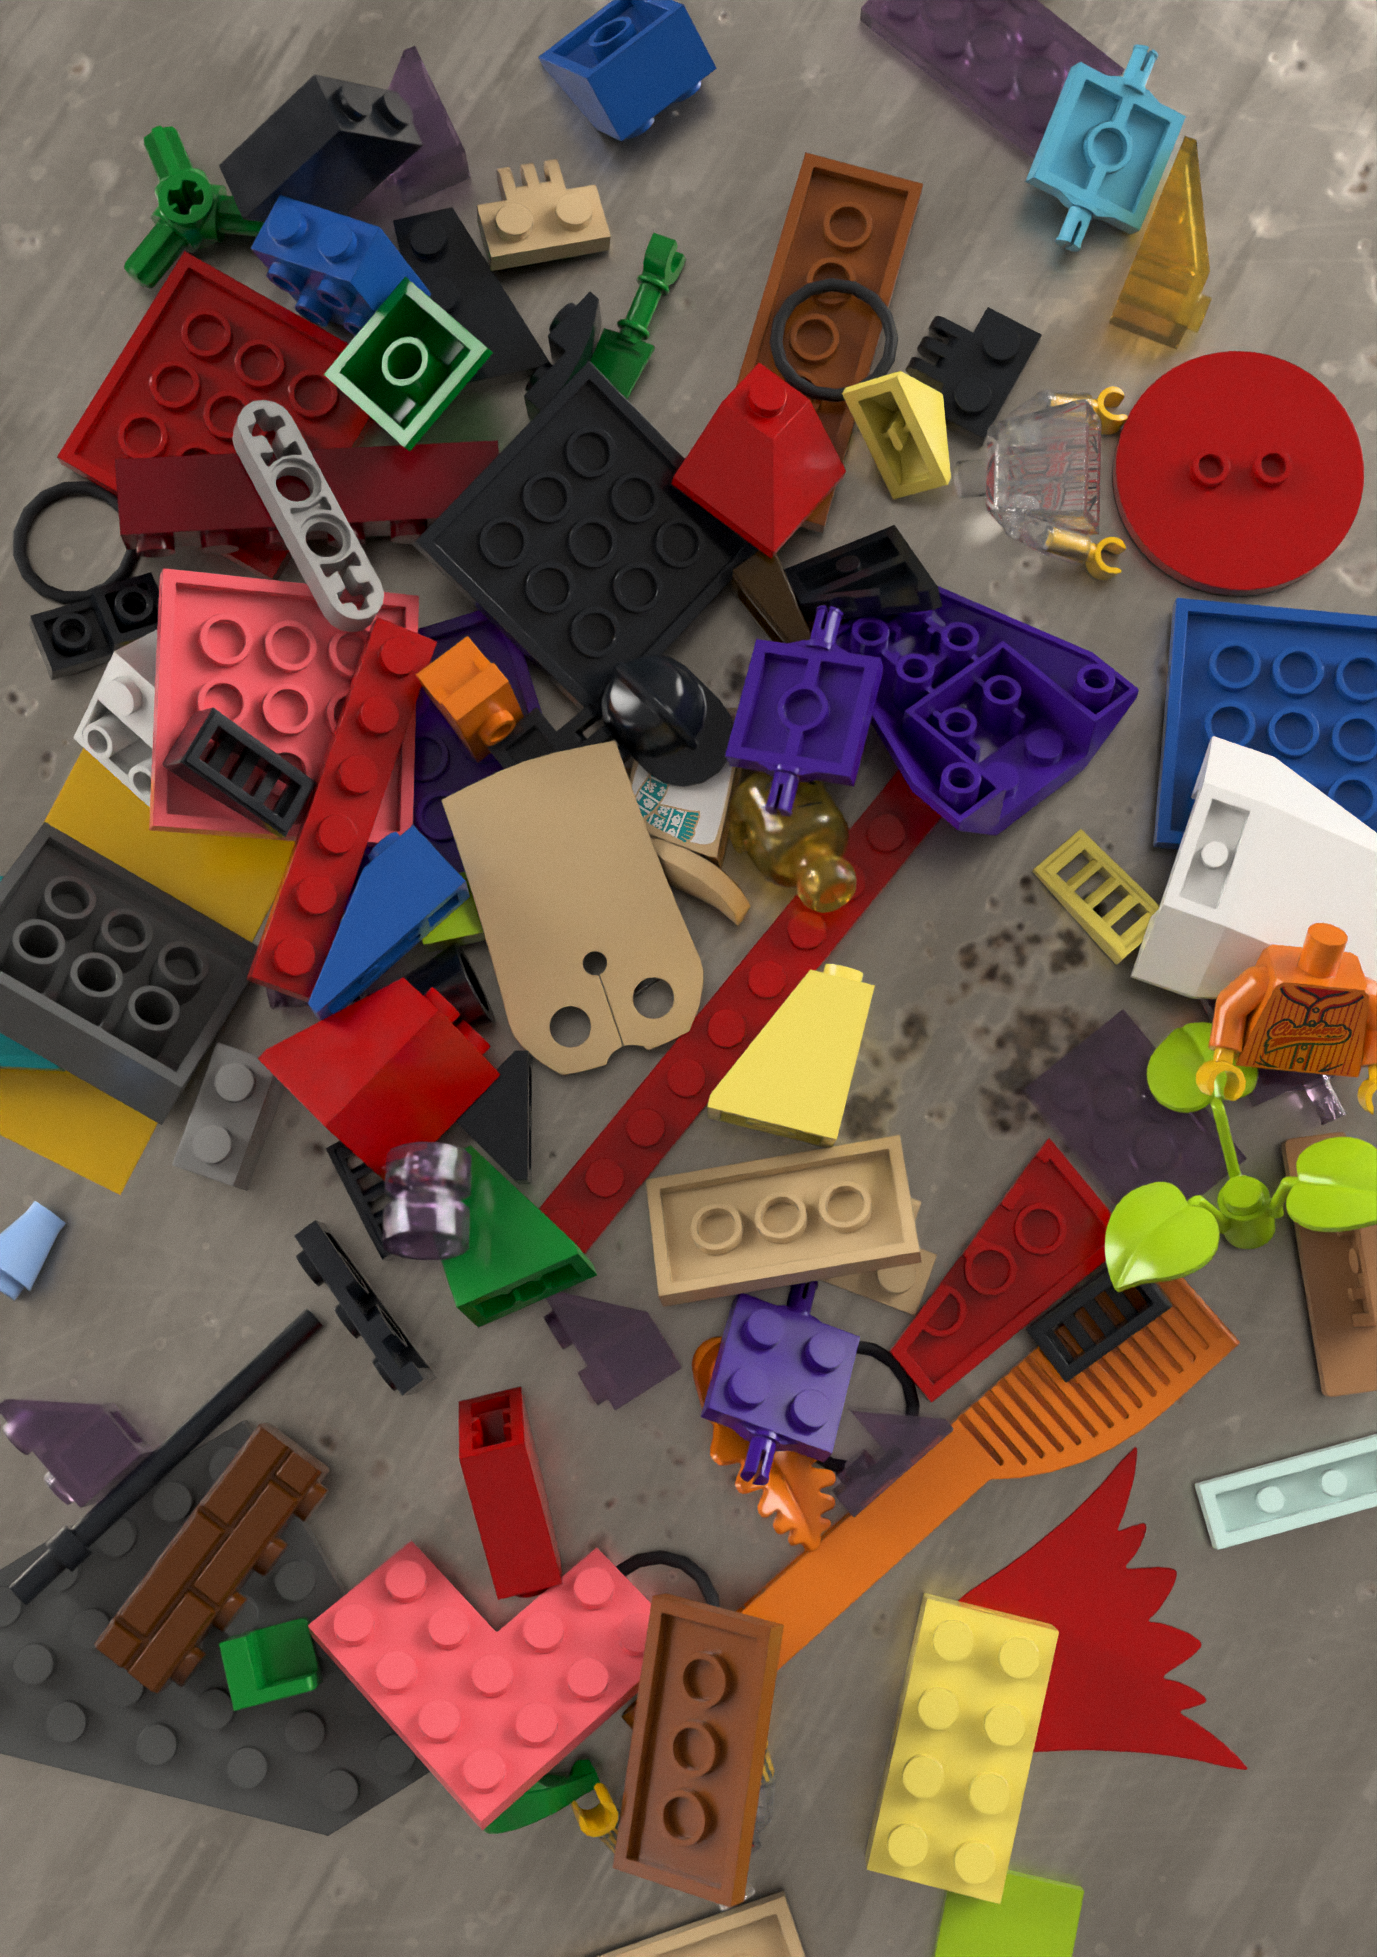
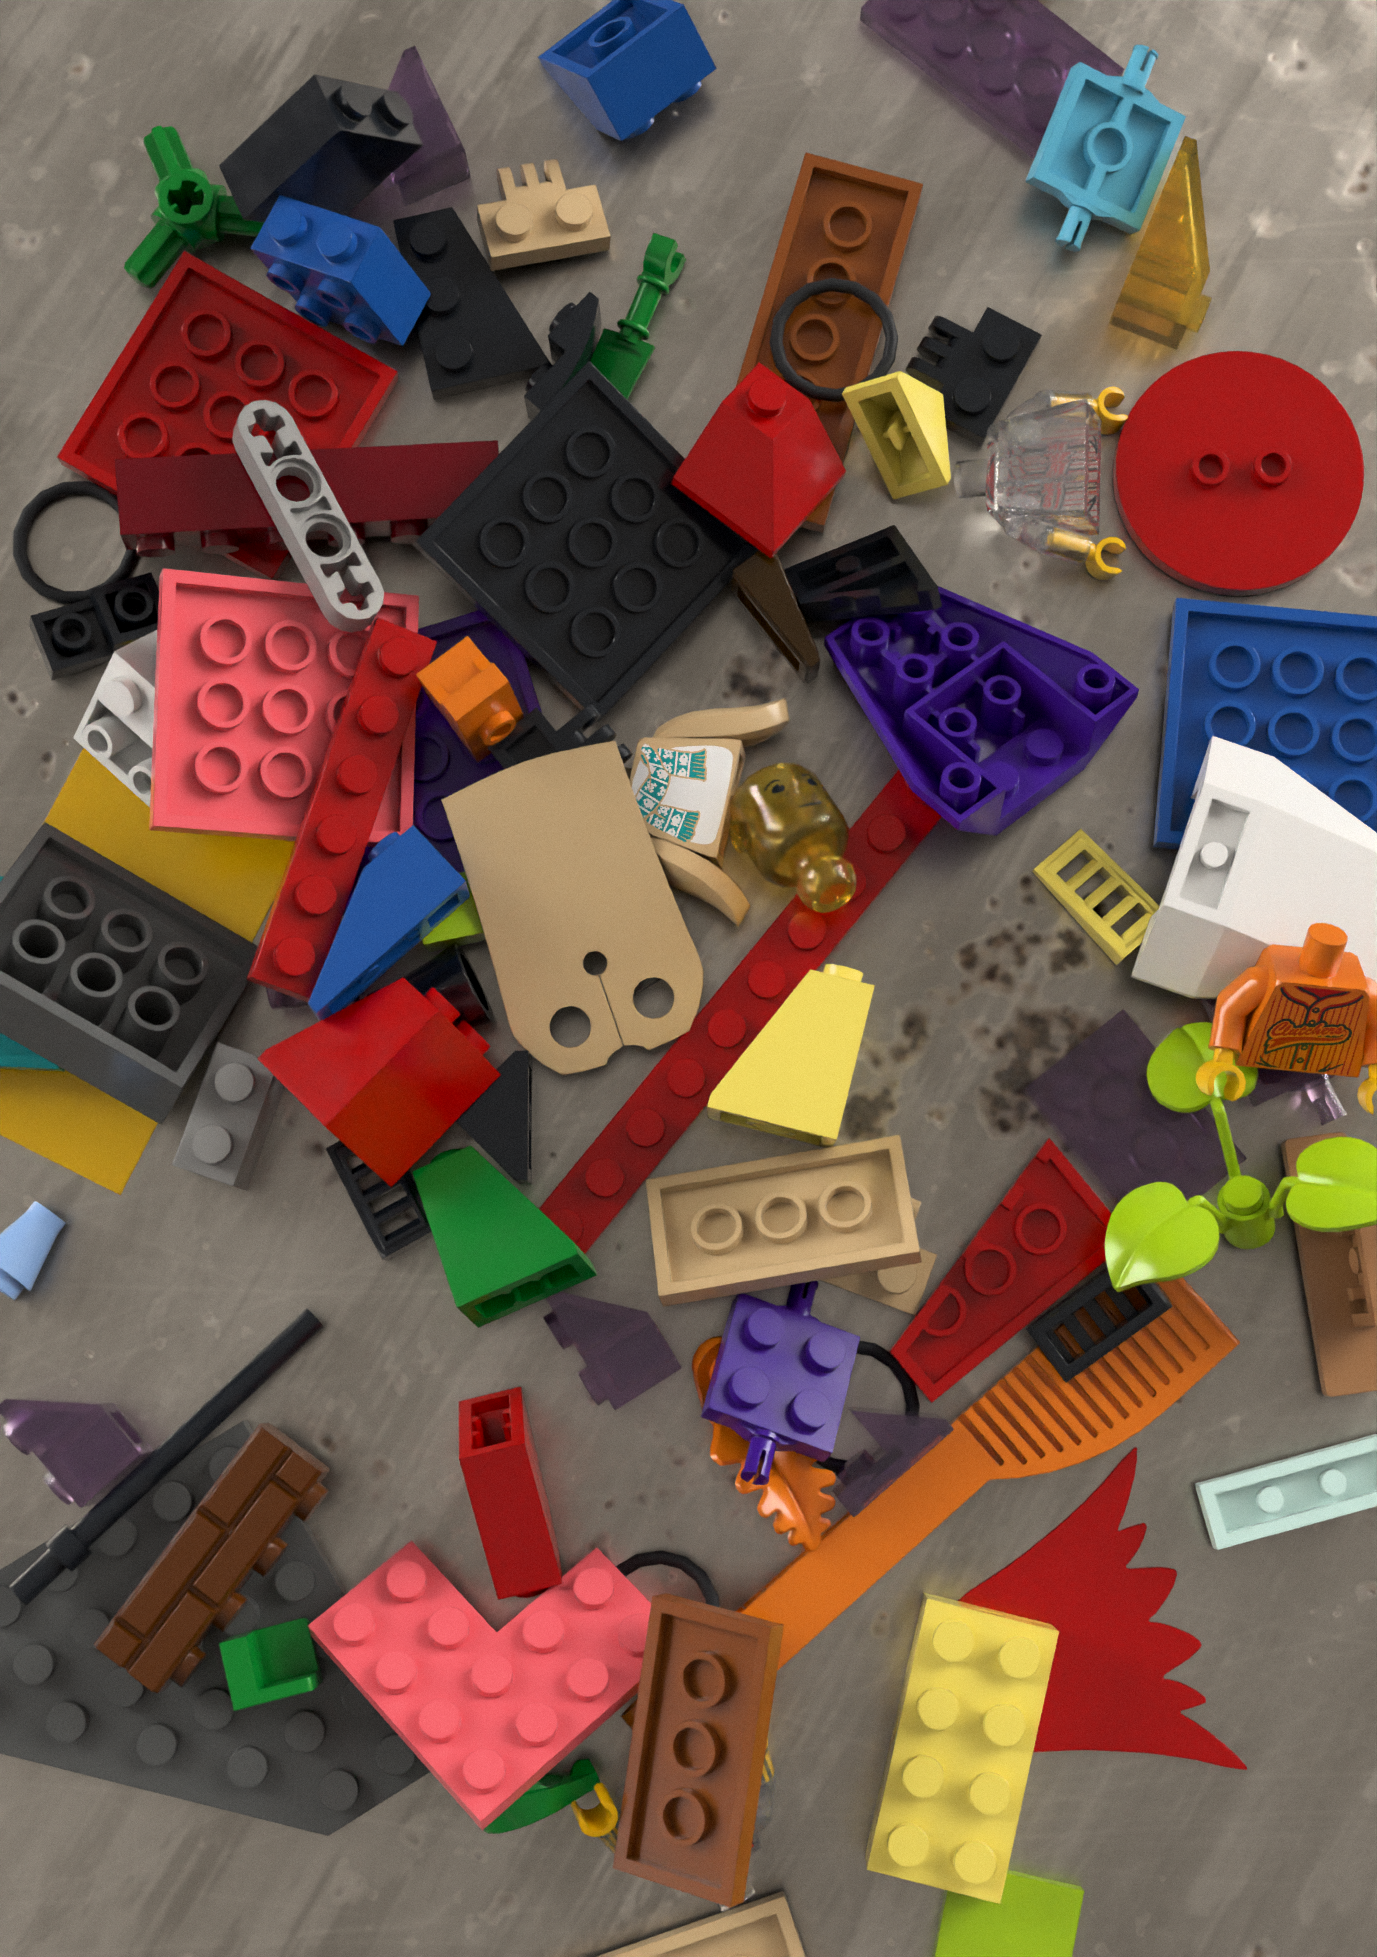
(205, 776): black slope -> none
(362, 1310): black wing -> none
(407, 363): green slope -> none
(426, 1204): clear purple wheel -> none
(667, 720): black piece -> none
(804, 711): dark purple plate -> none

